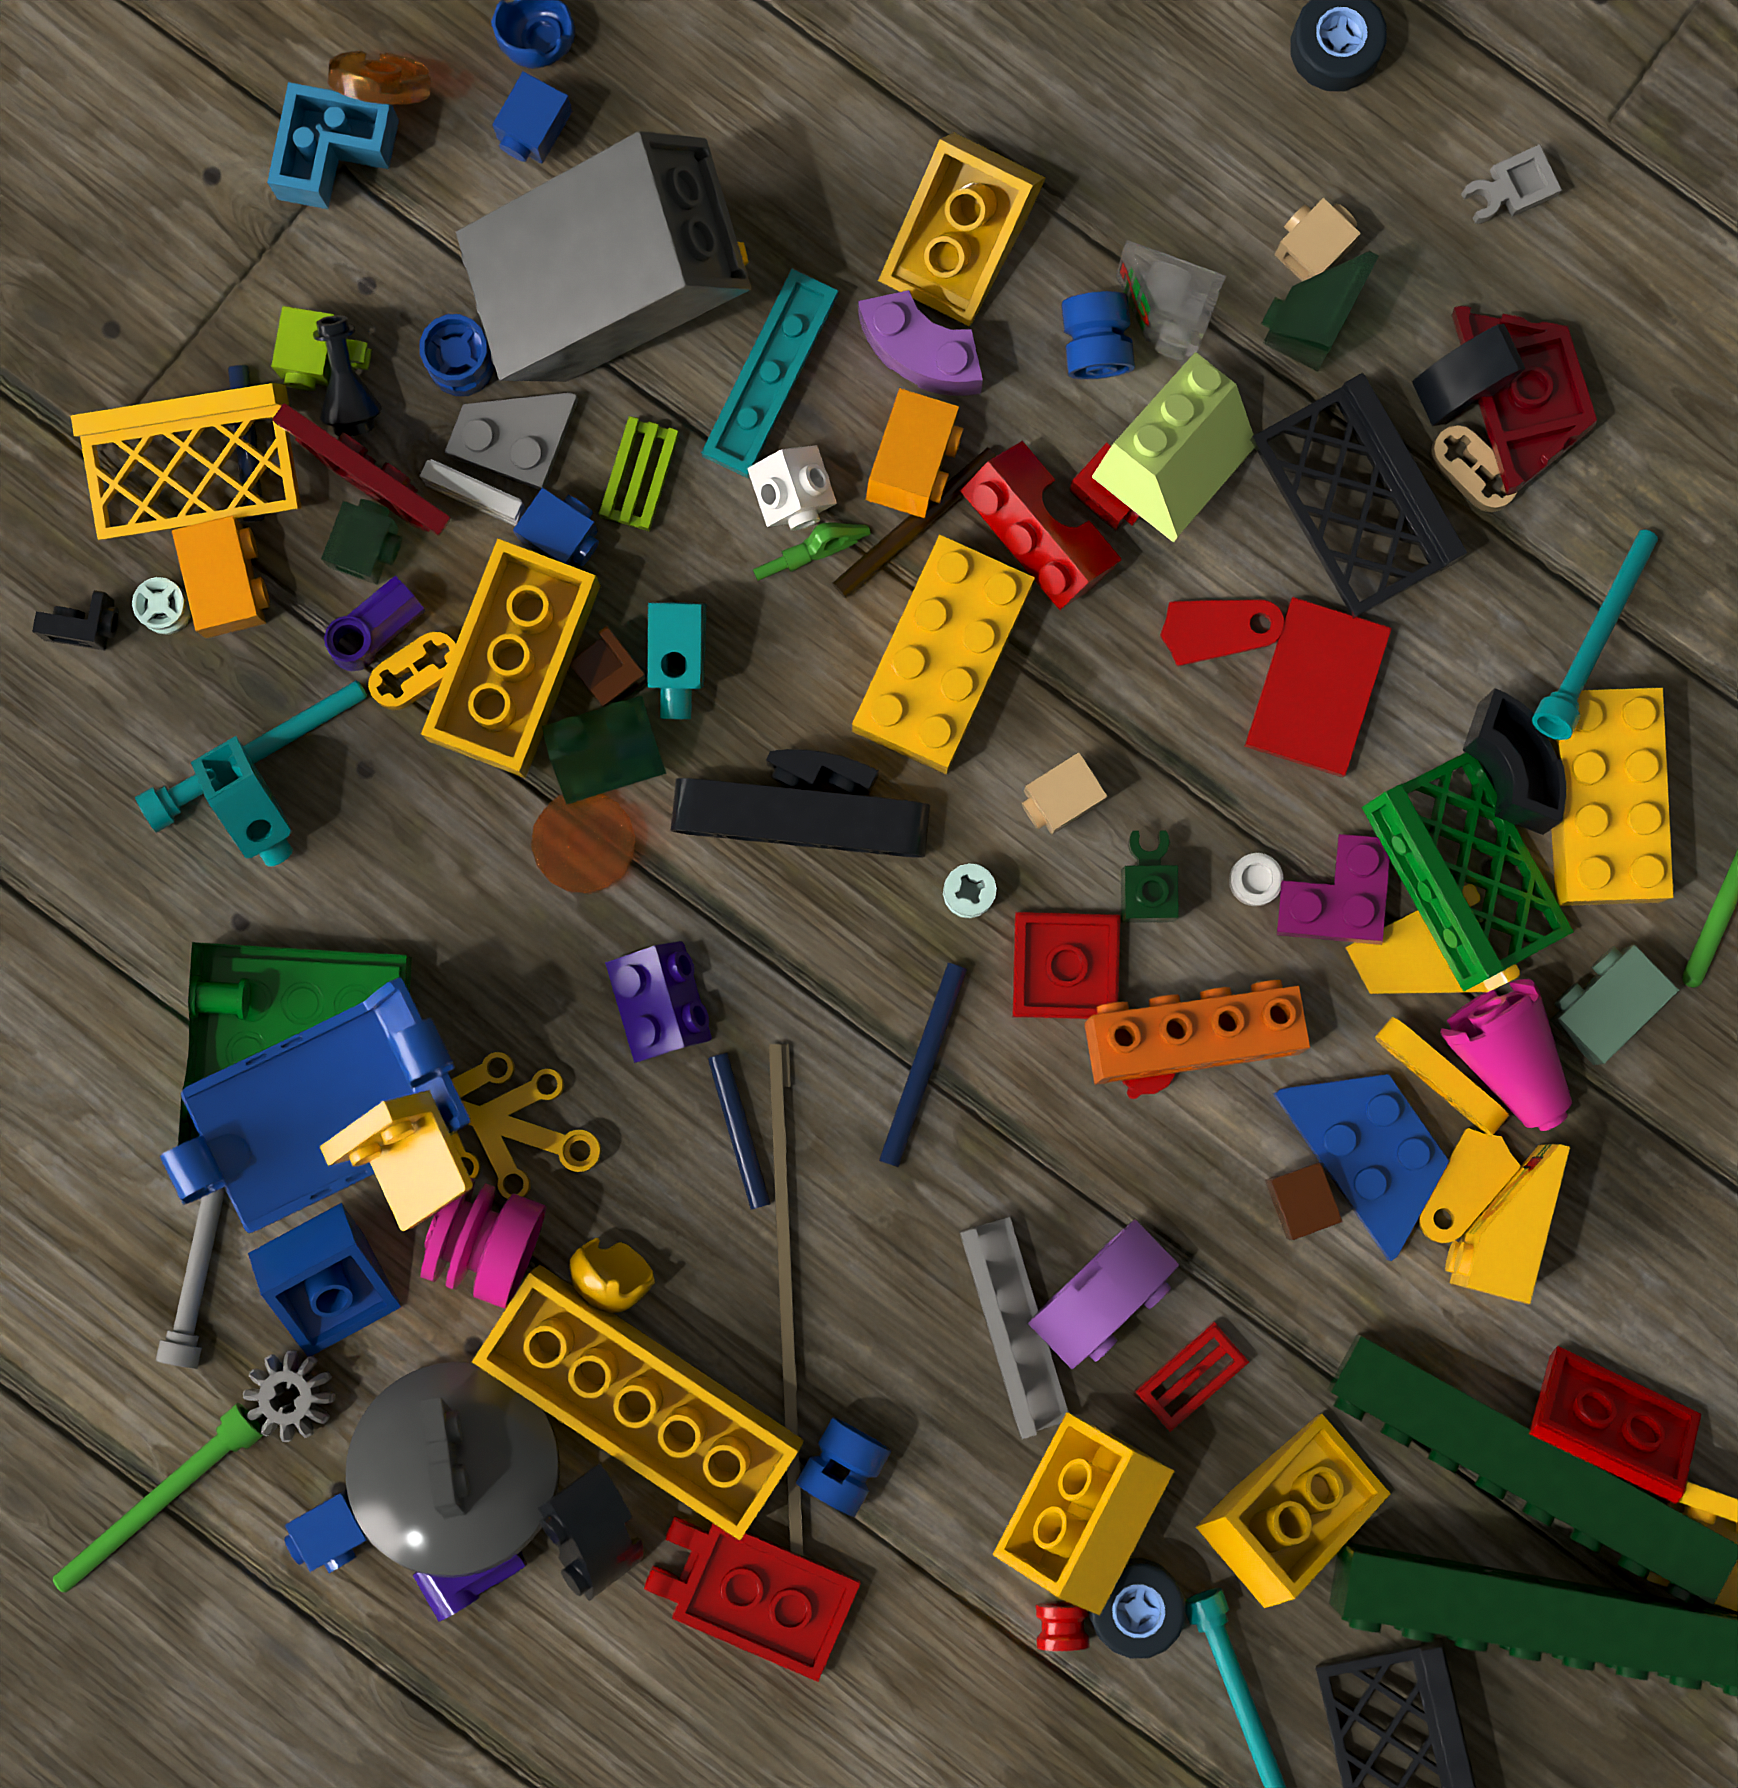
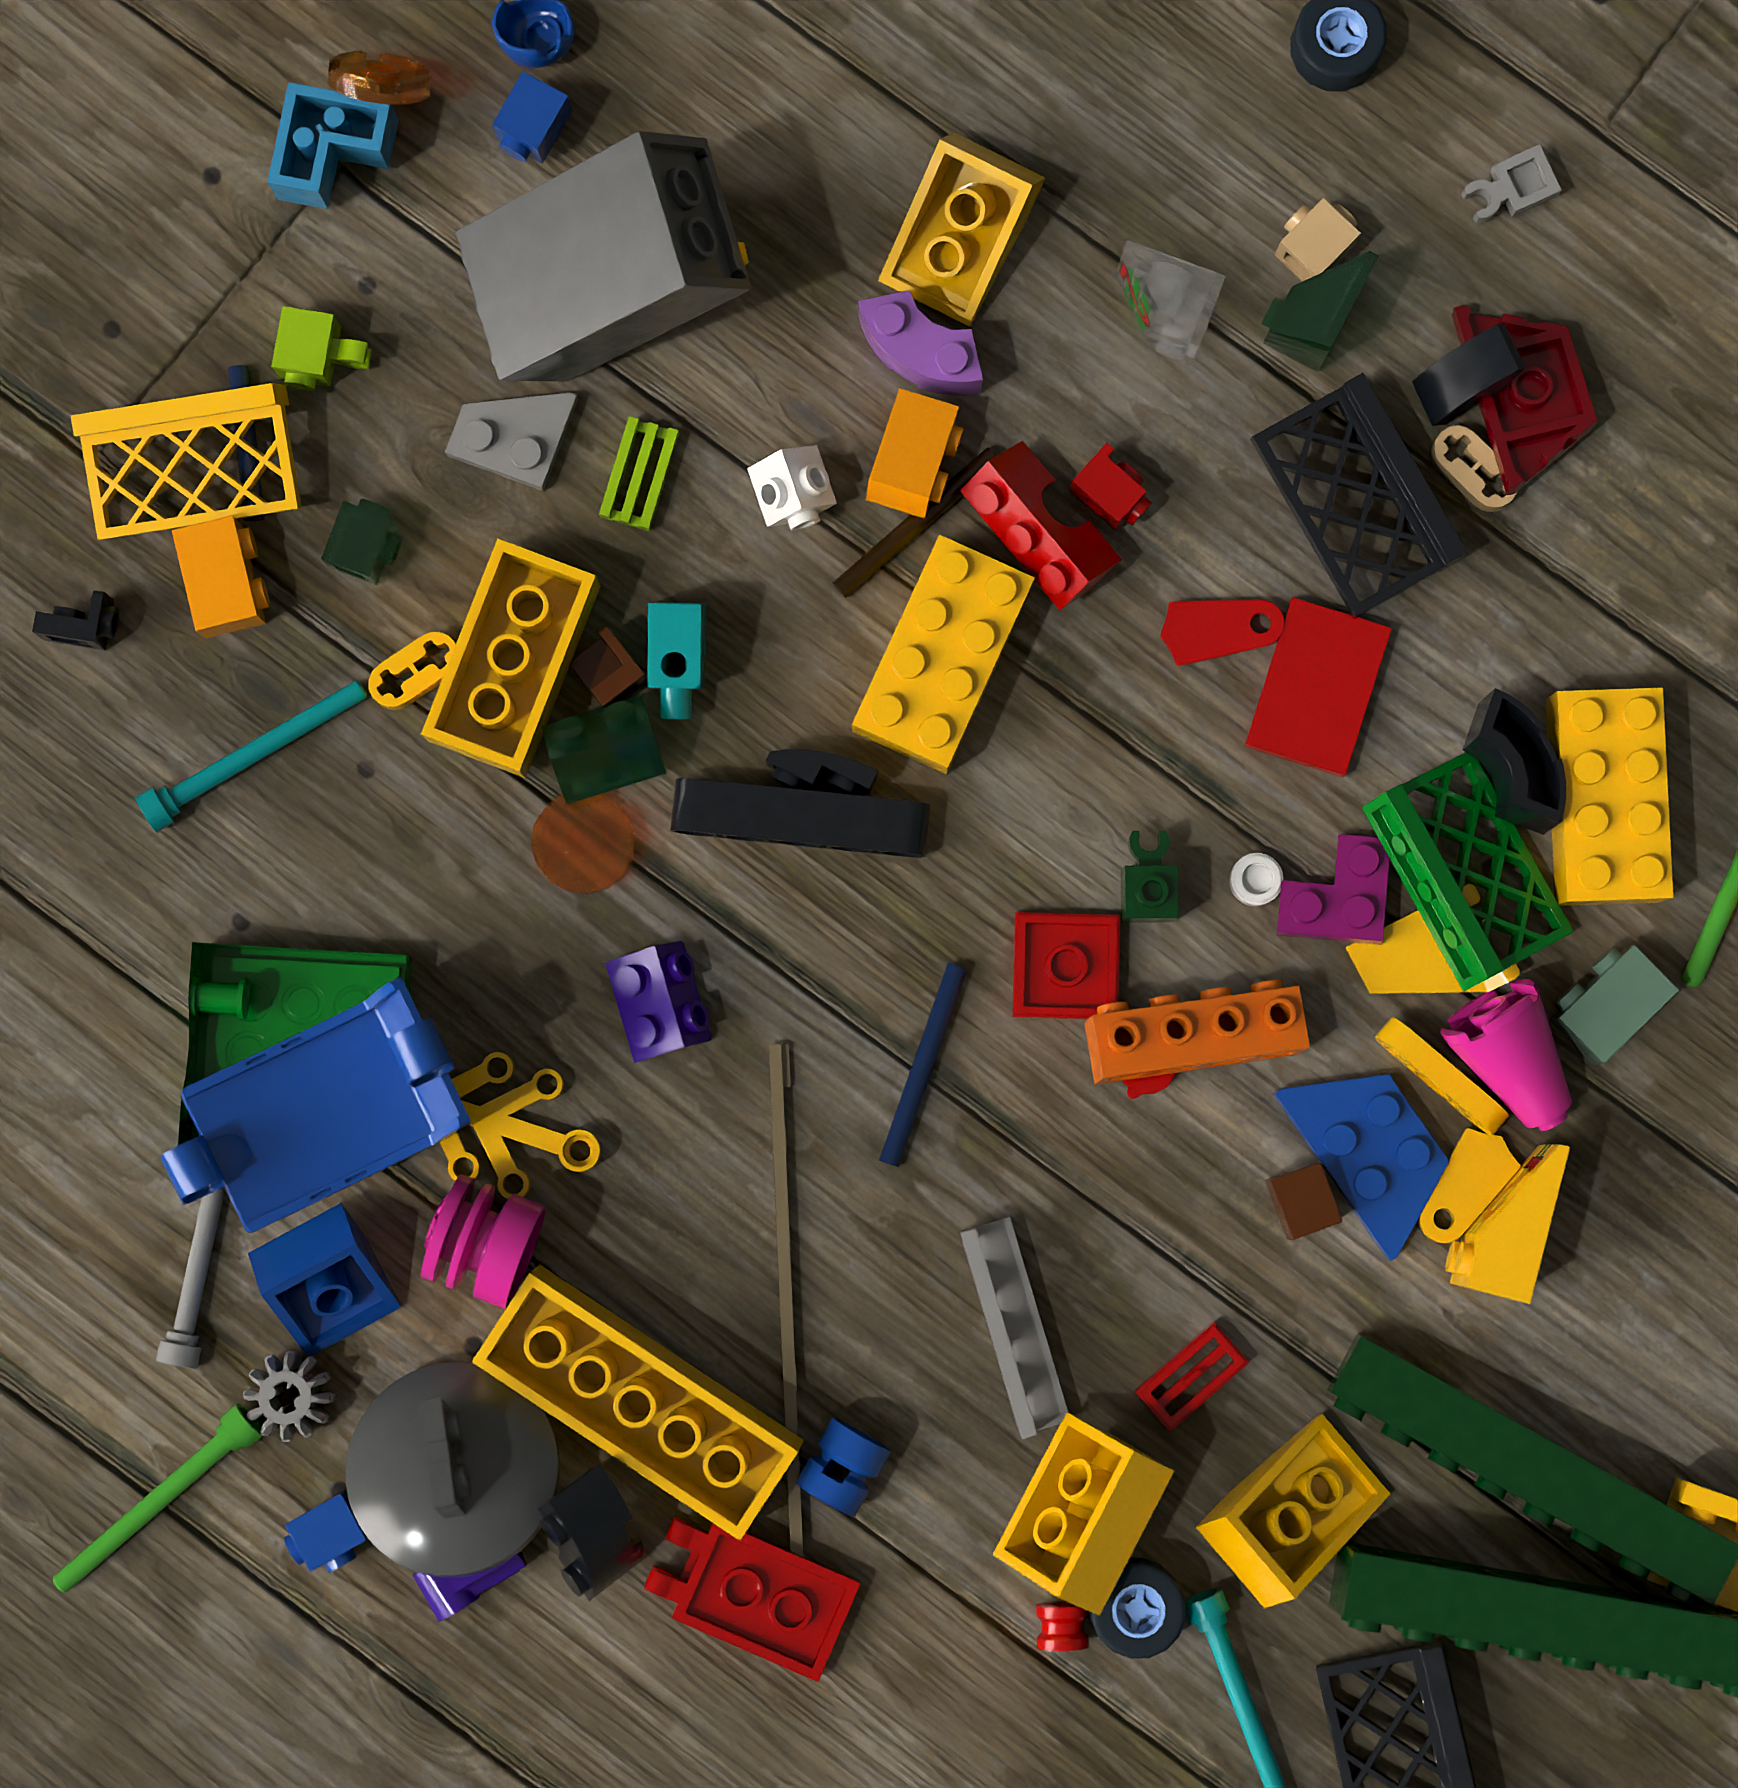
(153, 598): light aqua wheel -> none
(244, 802): teal torso -> none
(348, 401): black piece -> none
(353, 464): dark red wing -> none
(377, 620): dark purple piece -> none
(409, 1156): yellow bracket -> none
(456, 355): blue wheel -> none
(472, 492): white tile -> none
(558, 529): blue brick -> none
(610, 1277): yellow hair -> none
(739, 1131): dark blue bar -> none
(770, 373): teal plate -> none
(823, 542): bright green hand -> none
(965, 901): light aqua wheel -> none
(1063, 795): tan brick -> none
(1097, 330): blue wheel -> none
(1104, 1295): medium lavender brick -> none
(1179, 448): yellowish green slope -> none
(1559, 712): teal piece -> none
(1616, 1424): red tile -> none

